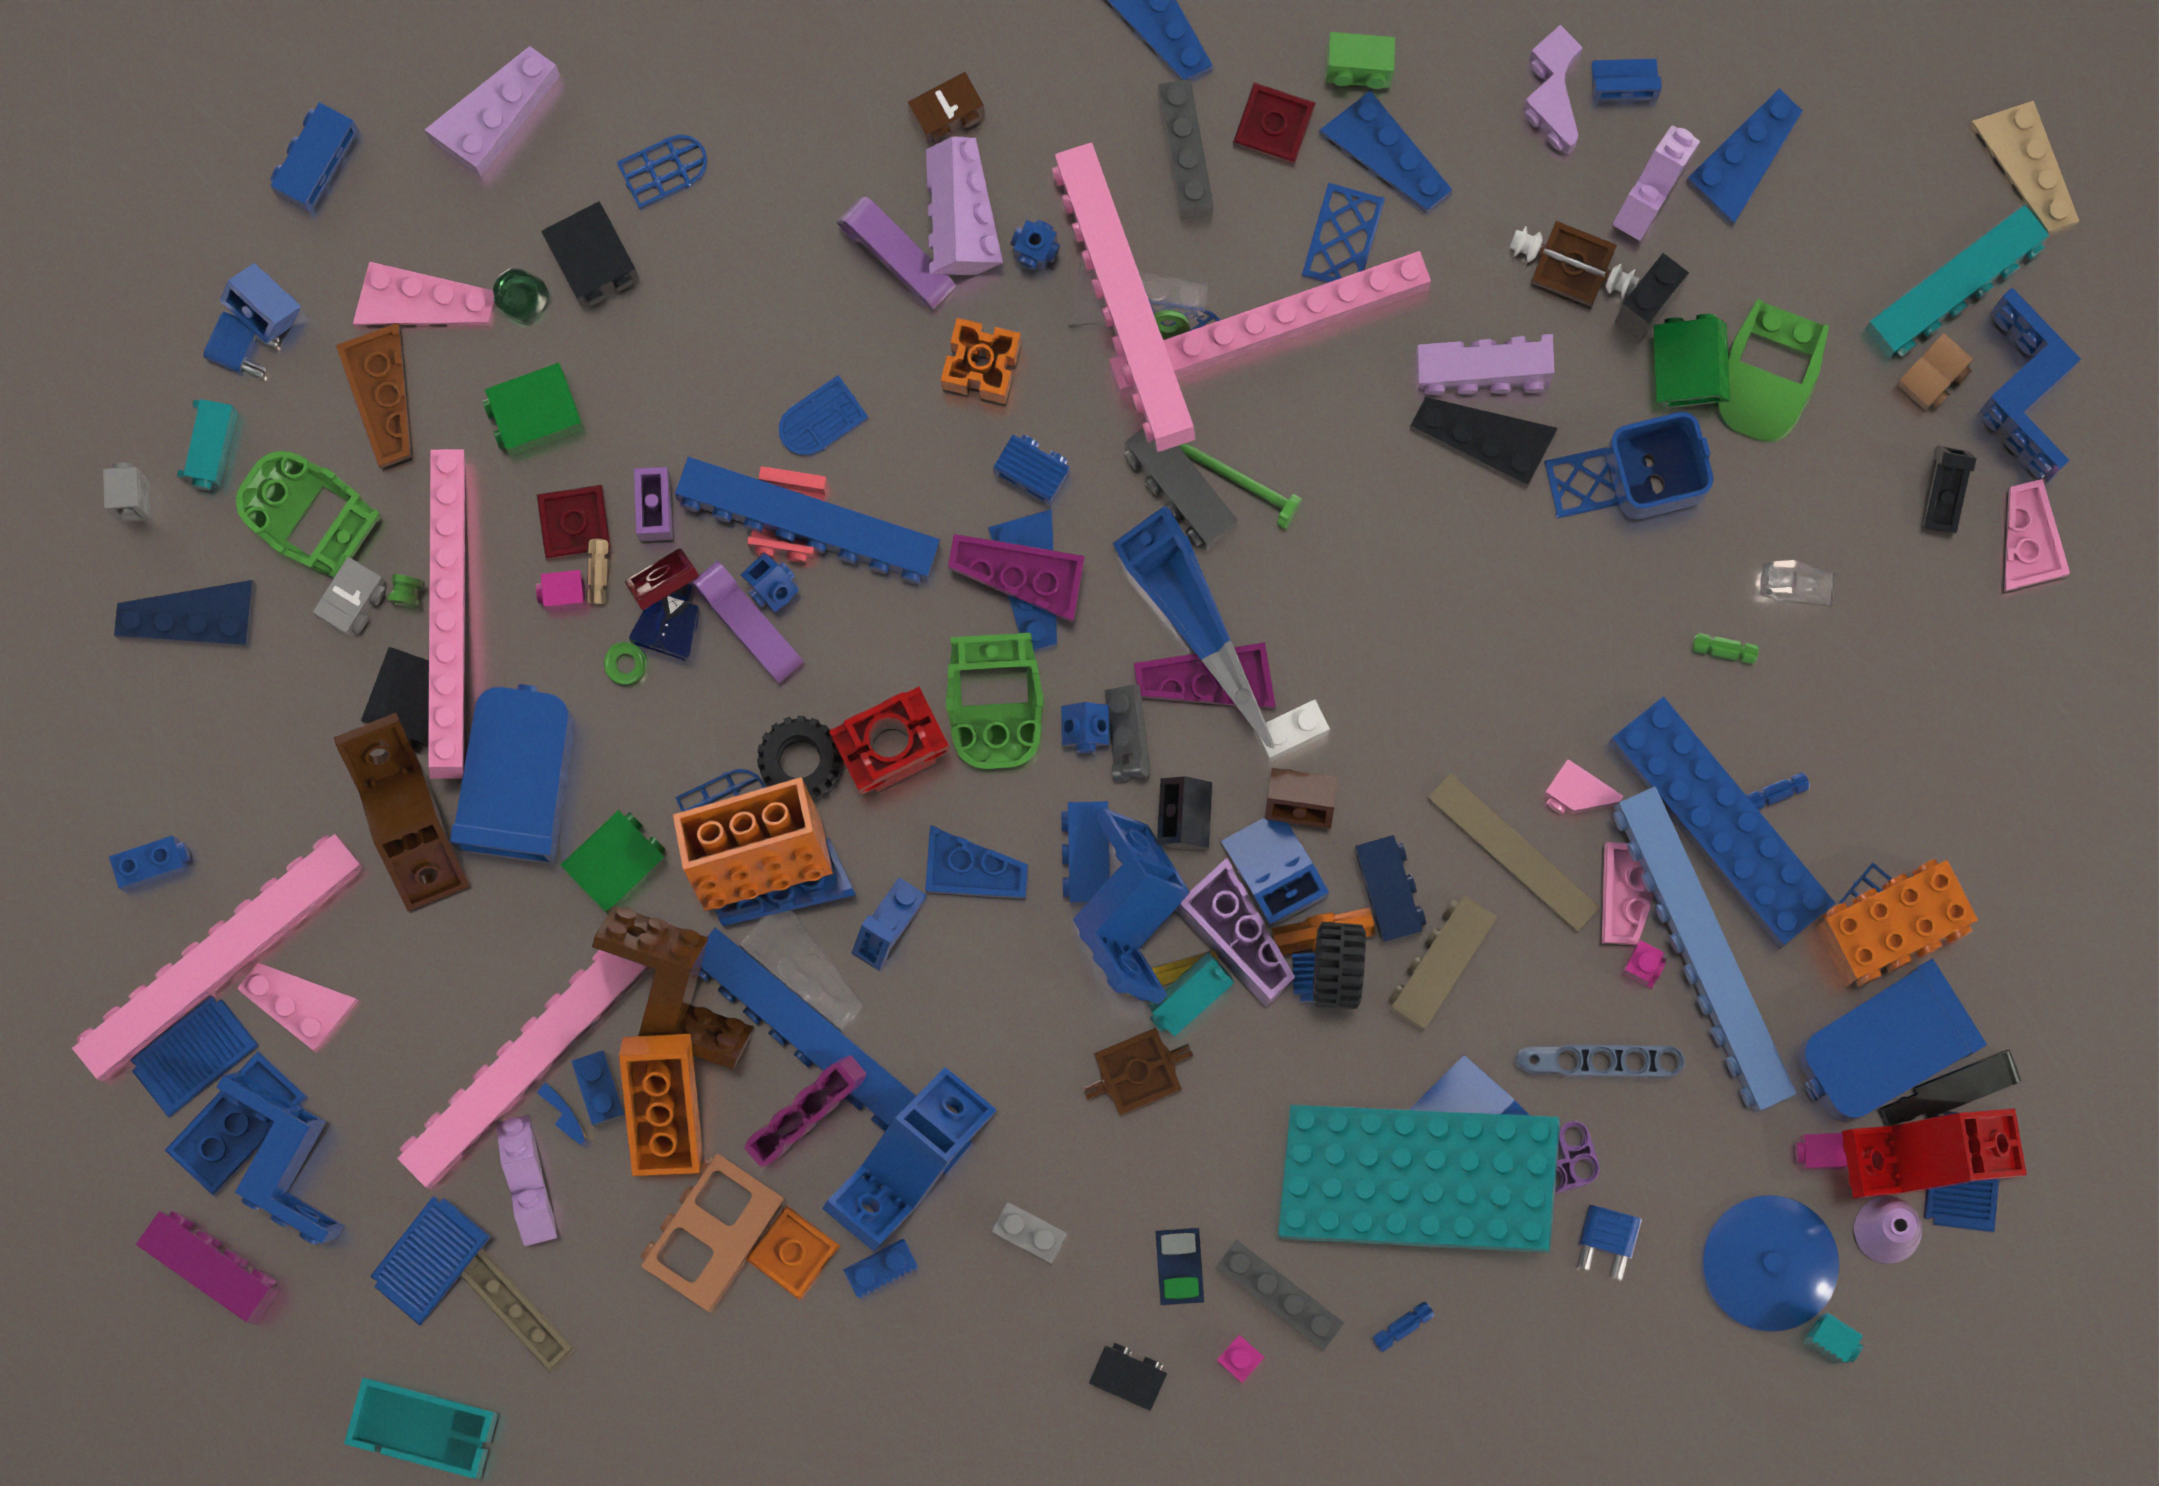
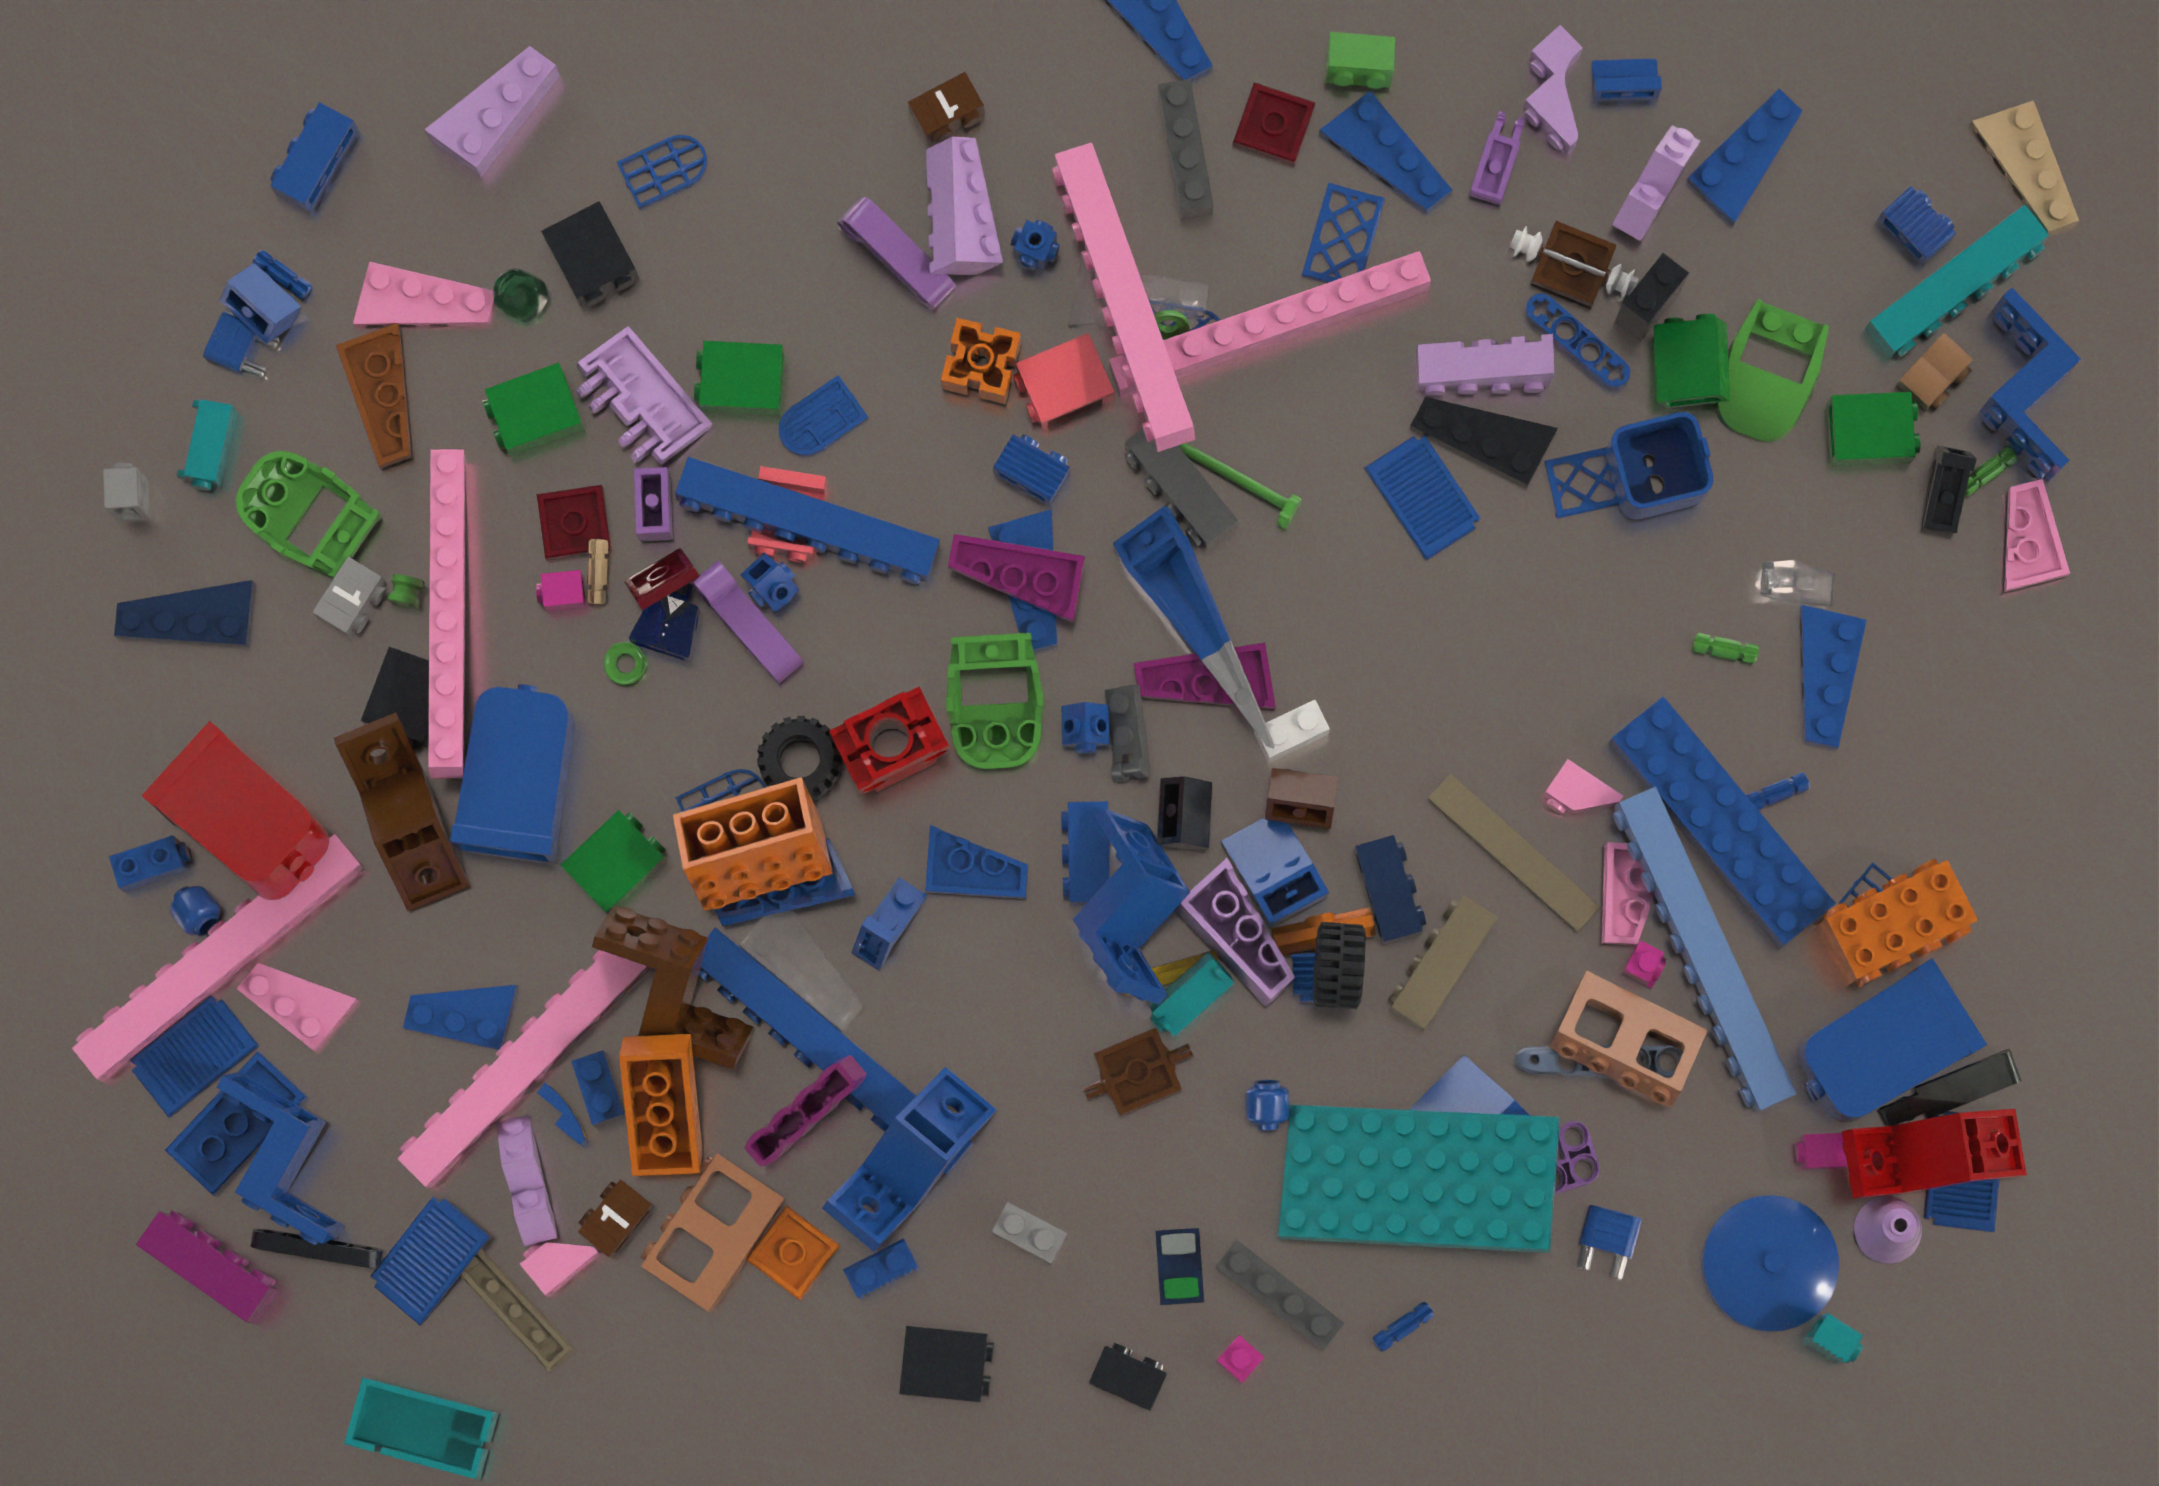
(194, 910): none -> blue head
(239, 814): none -> red piece
(282, 274): none -> blue axle
(329, 1251): none -> black beam
(463, 1015): none -> blue wing
(556, 1263): none -> bright pink slope
(614, 1218): none -> reddish brown brick
(642, 391): none -> lavender hinge
(740, 378): none -> green brick
(945, 1364): none -> black brick
(1063, 380): none -> coral panel
(1267, 1104): none -> blue head
(1423, 495): none -> blue window
(1496, 162): none -> medium lavender hinge
(1581, 337): none -> blue beam
(1638, 1019): none -> nougat window
(1830, 660): none -> blue wing
(1873, 429): none -> green brick
(1917, 224): none -> blue brick
(1990, 469): none -> bright green axle

